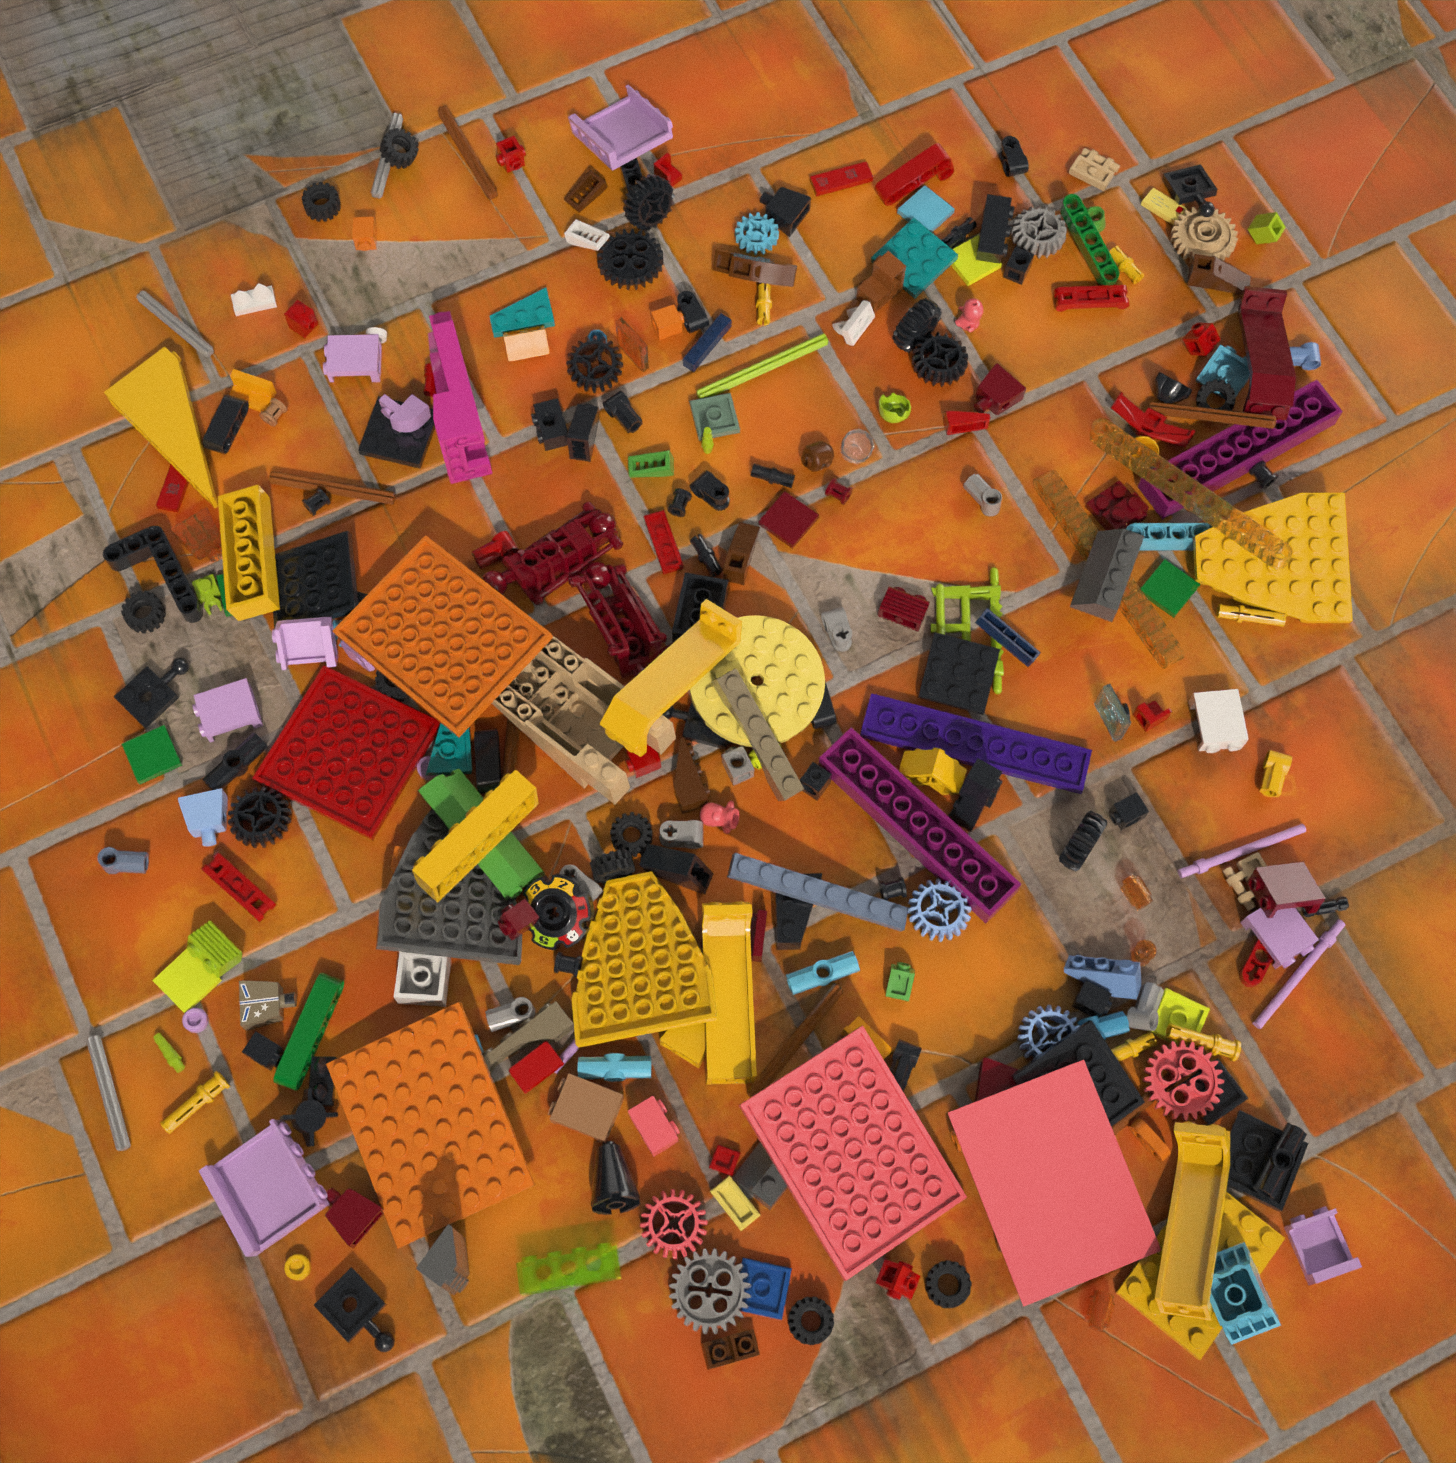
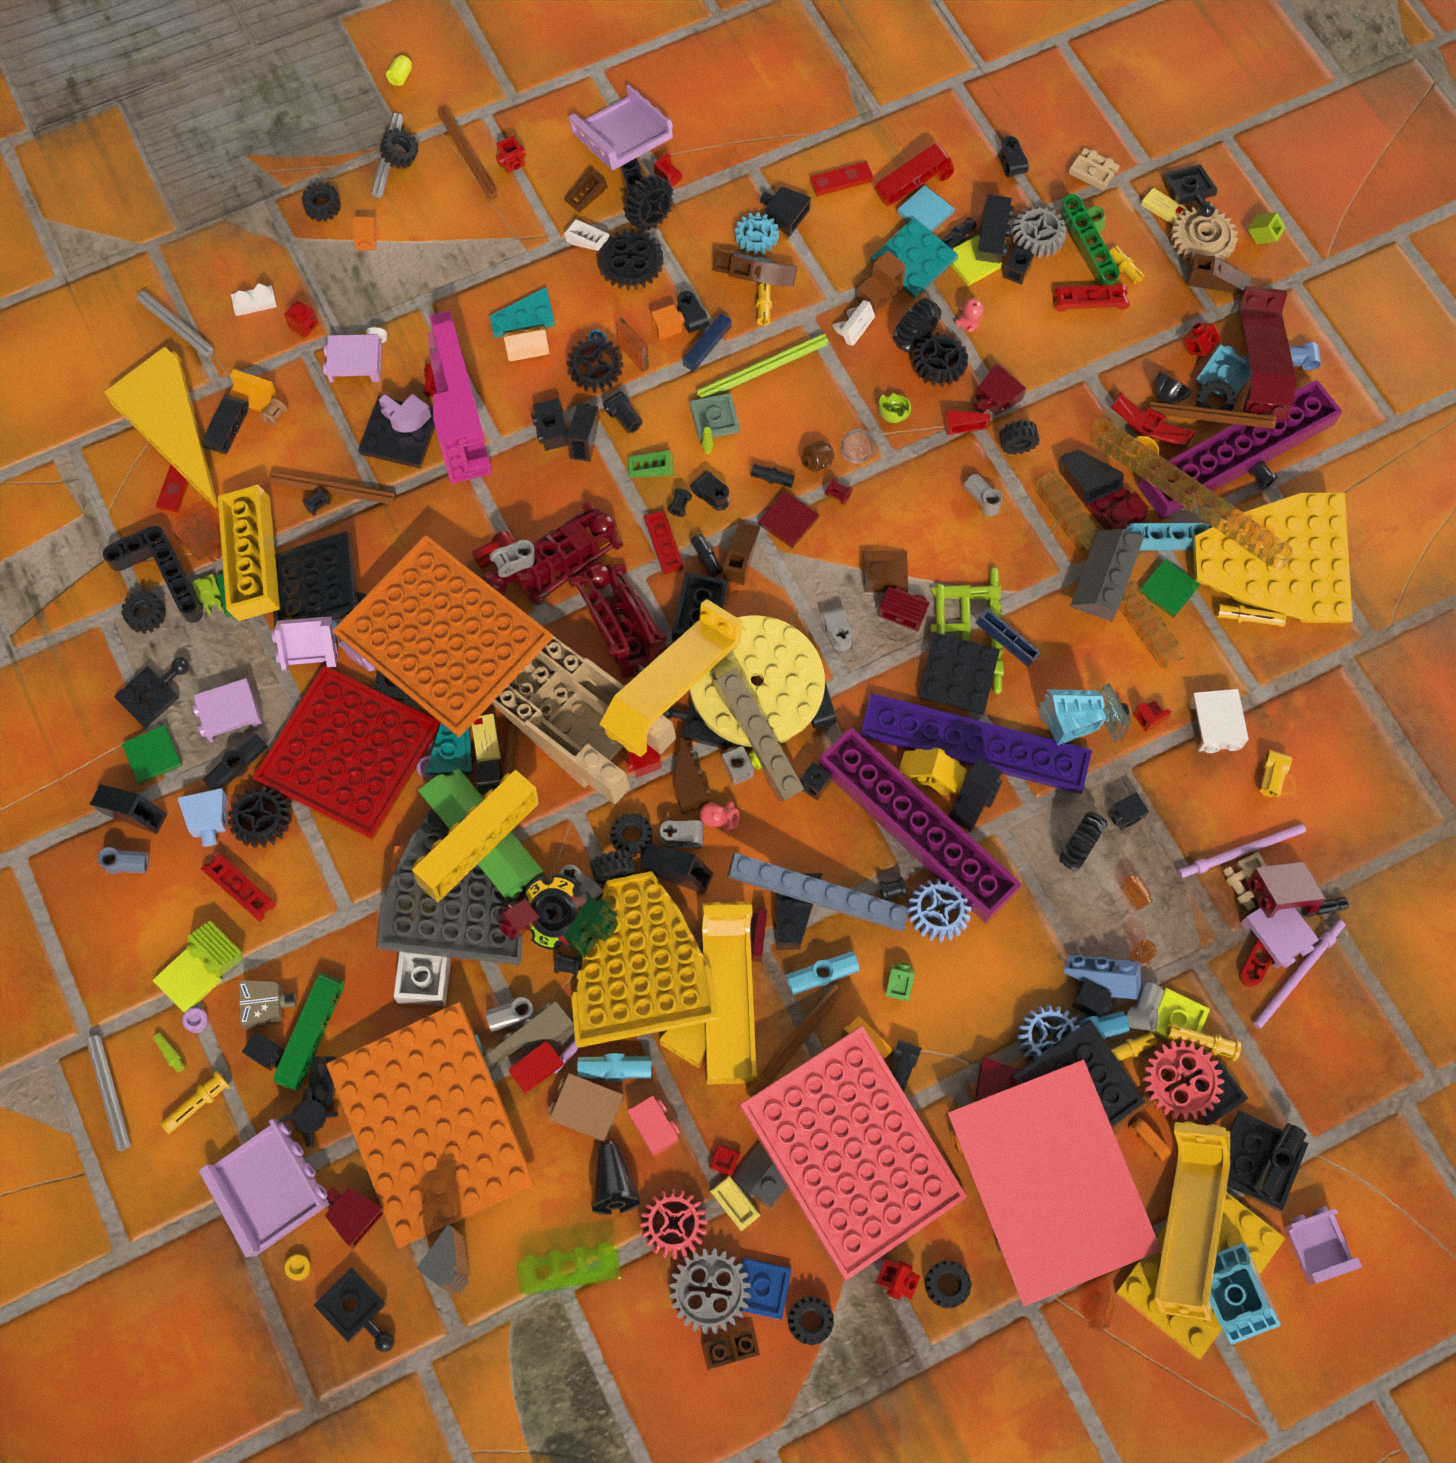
(129, 808): none -> black slope
(399, 70): none -> neon yellow brick
(485, 738): none -> light yellow tile
(511, 558): none -> light grey piece
(592, 922): none -> dark green plate
(885, 570): none -> reddish brown slope
(1019, 437): none -> black tyre
(1072, 713): none -> medium azure slope
(1089, 476): none -> black slope

